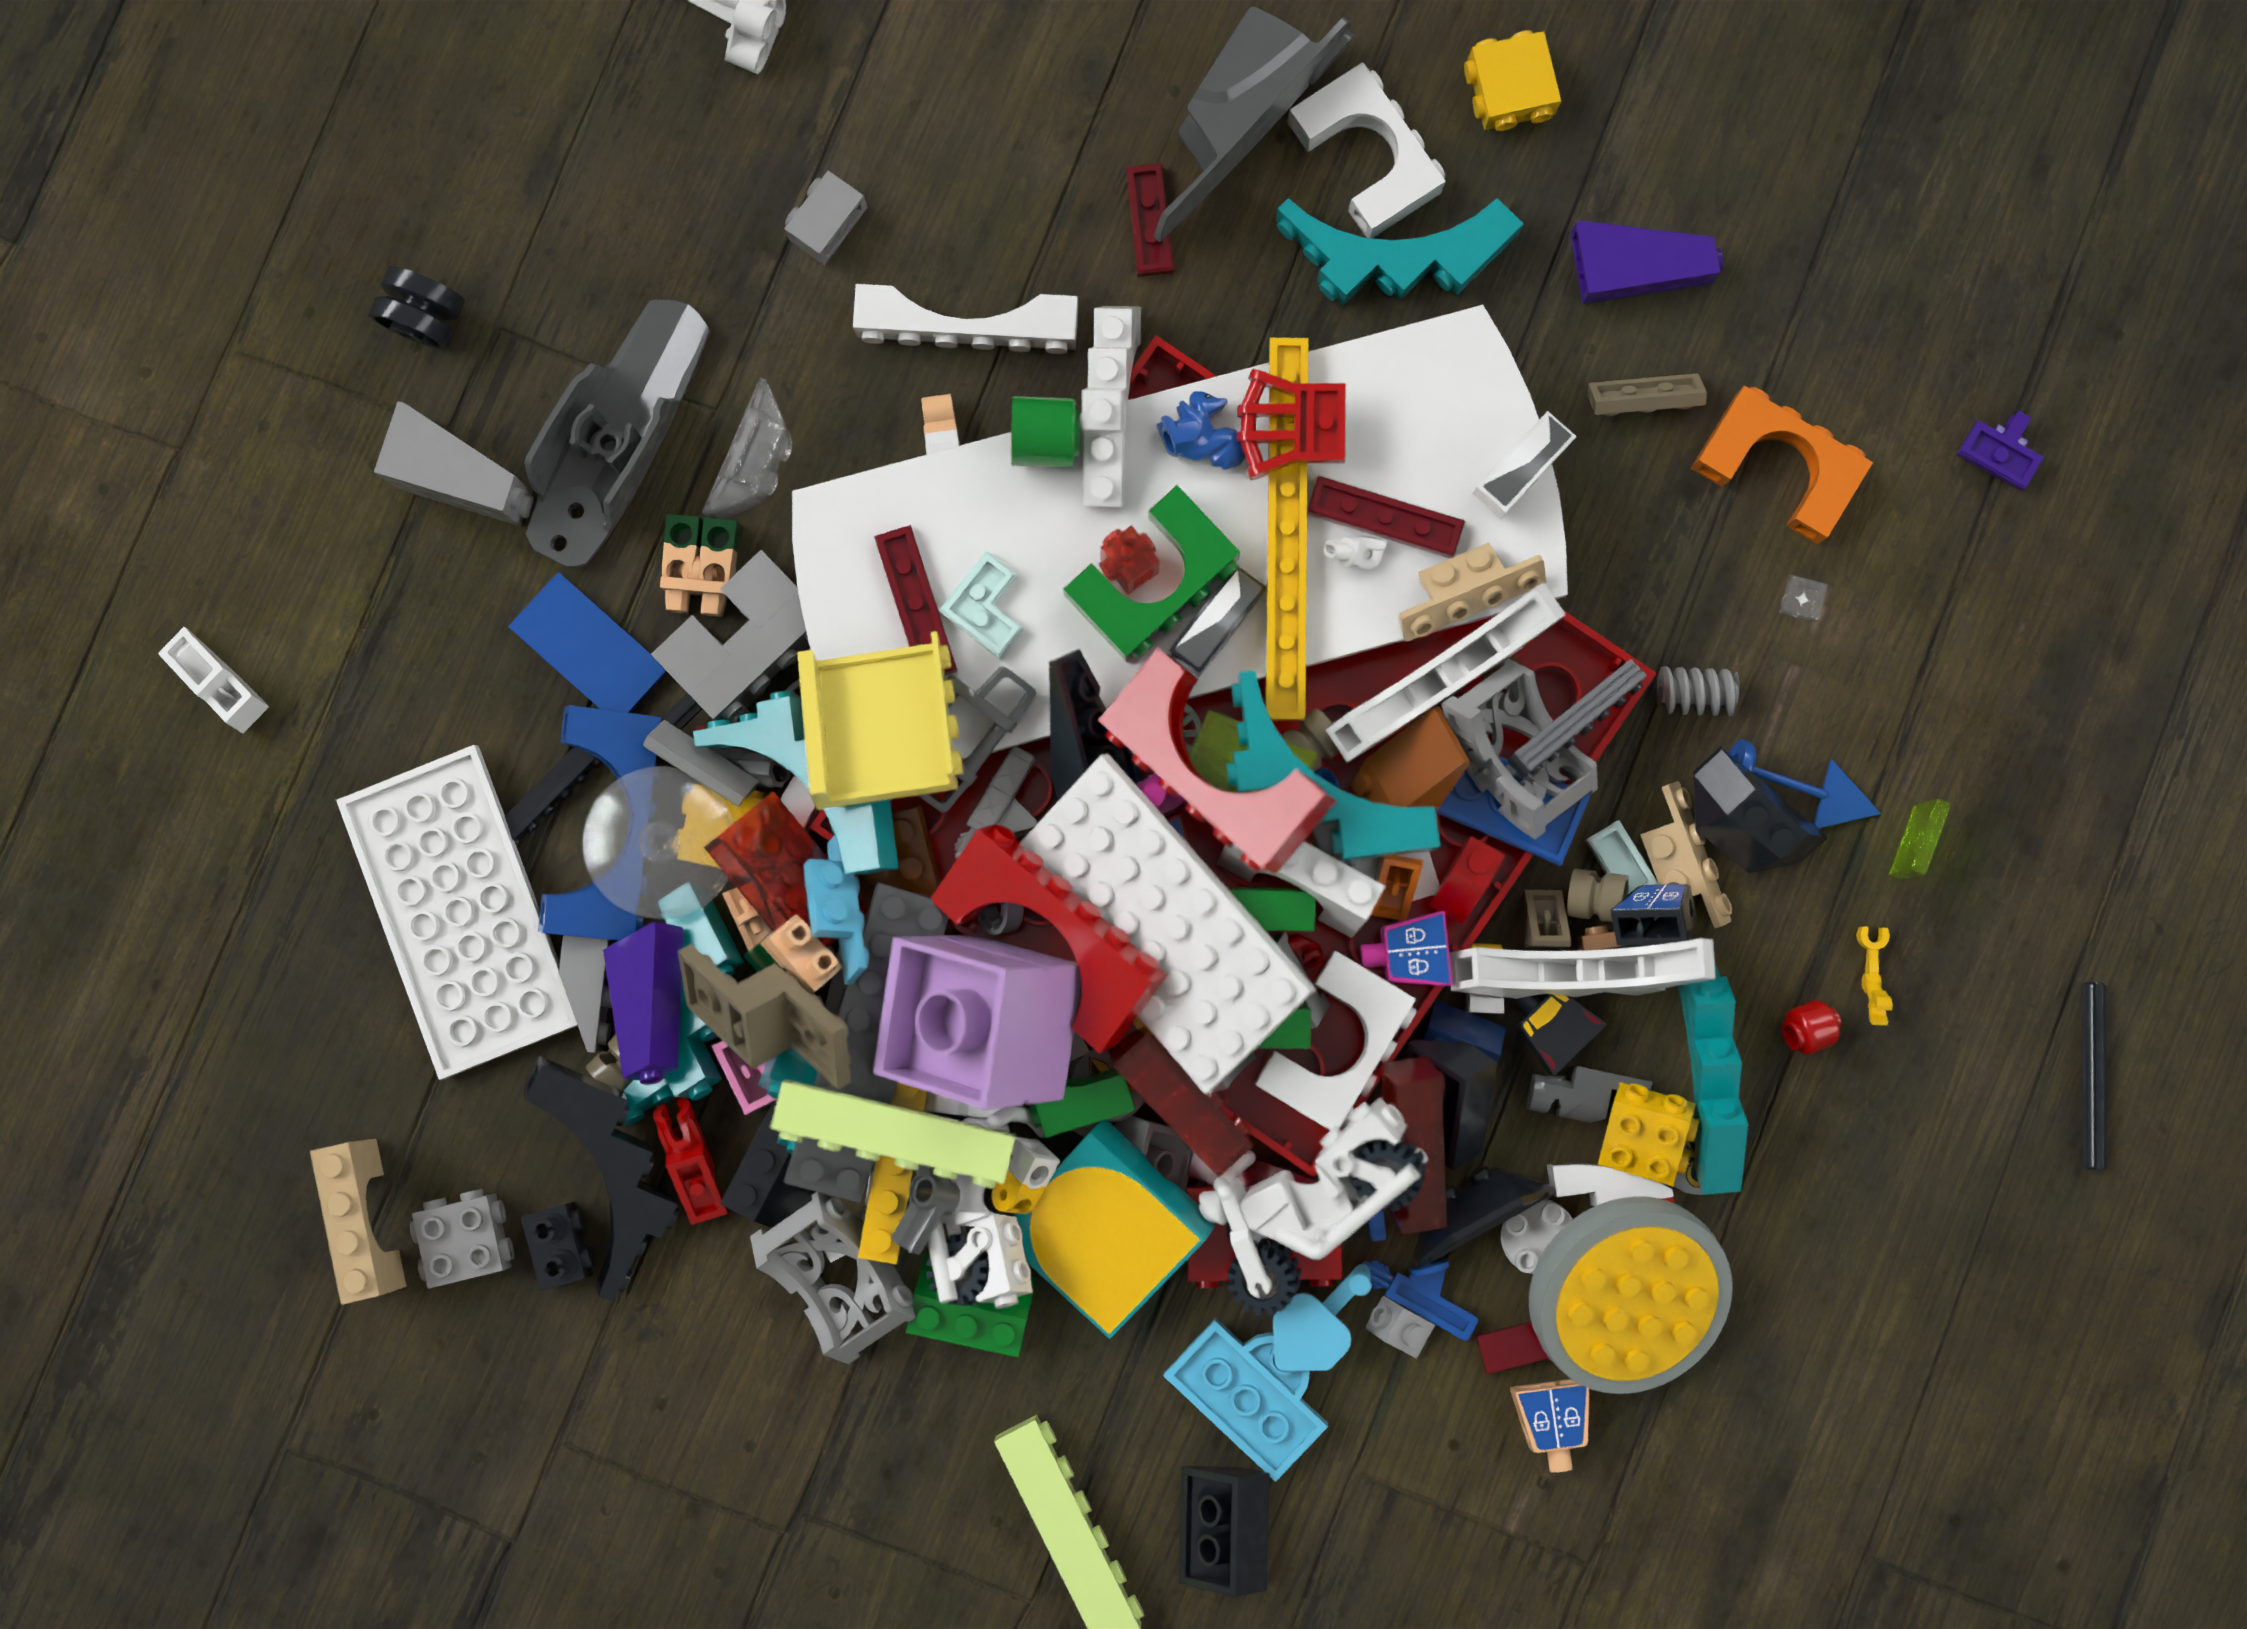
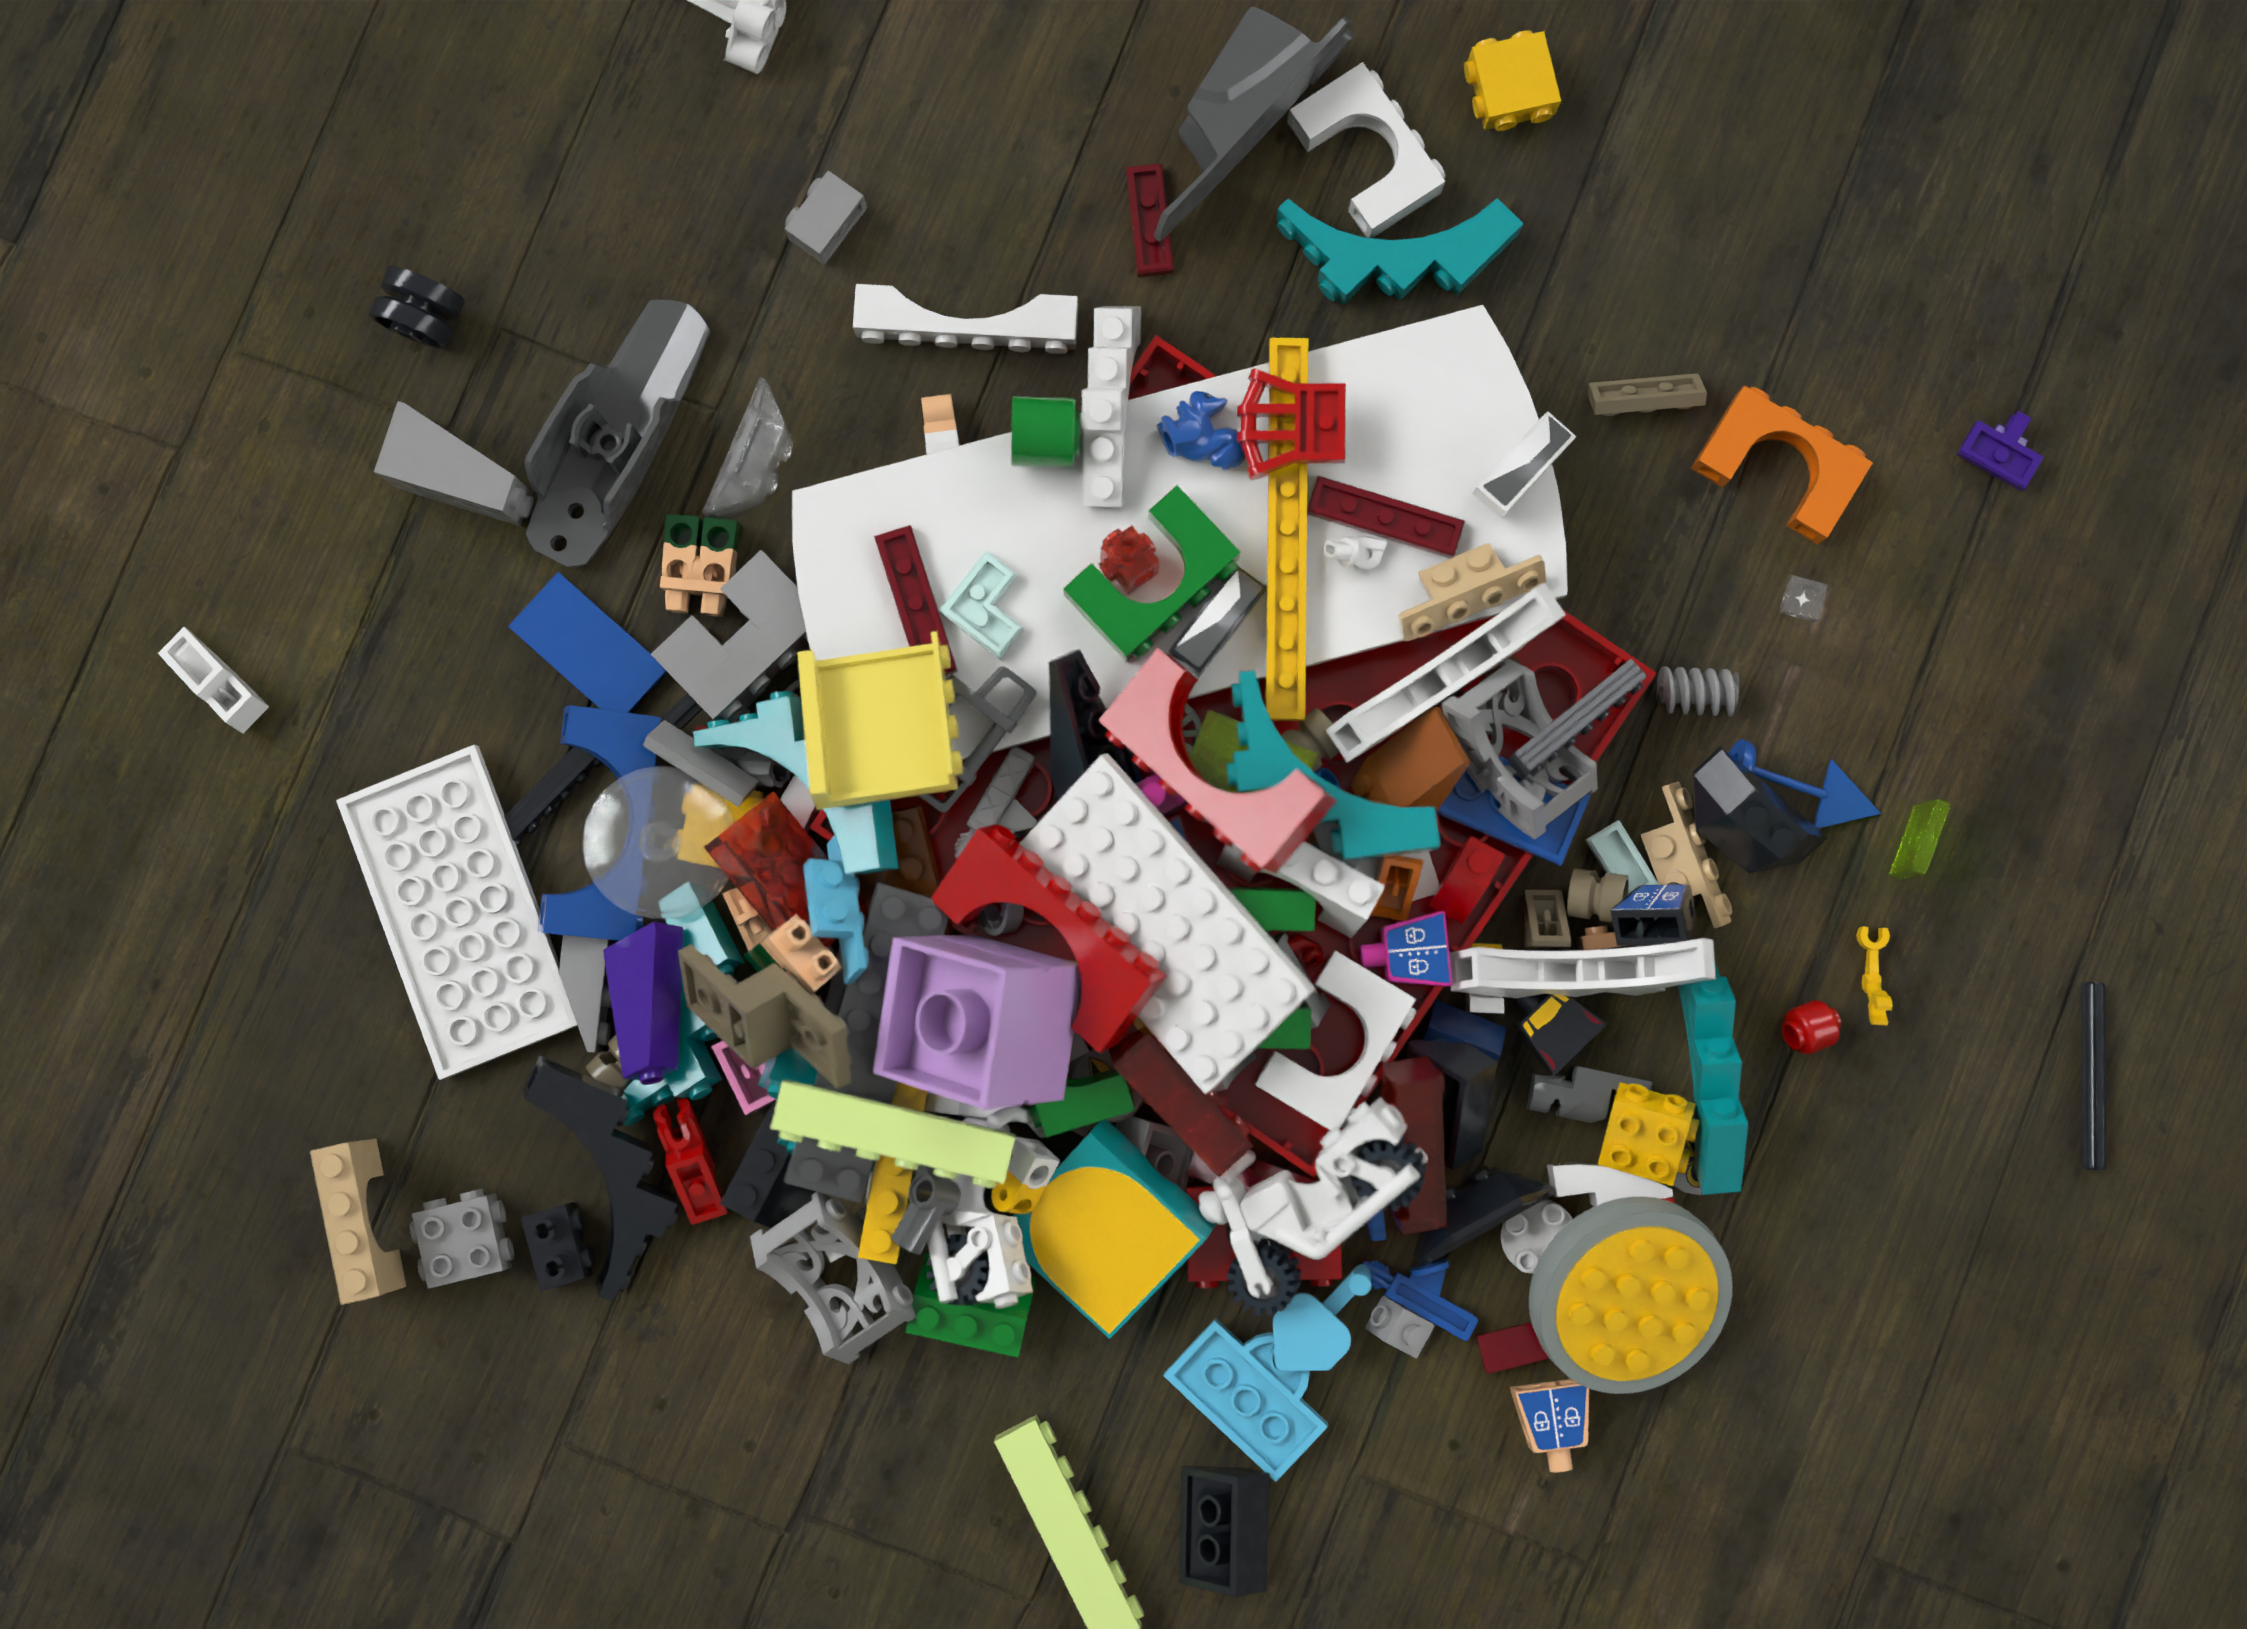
(1640, 261): dark purple slope -> none

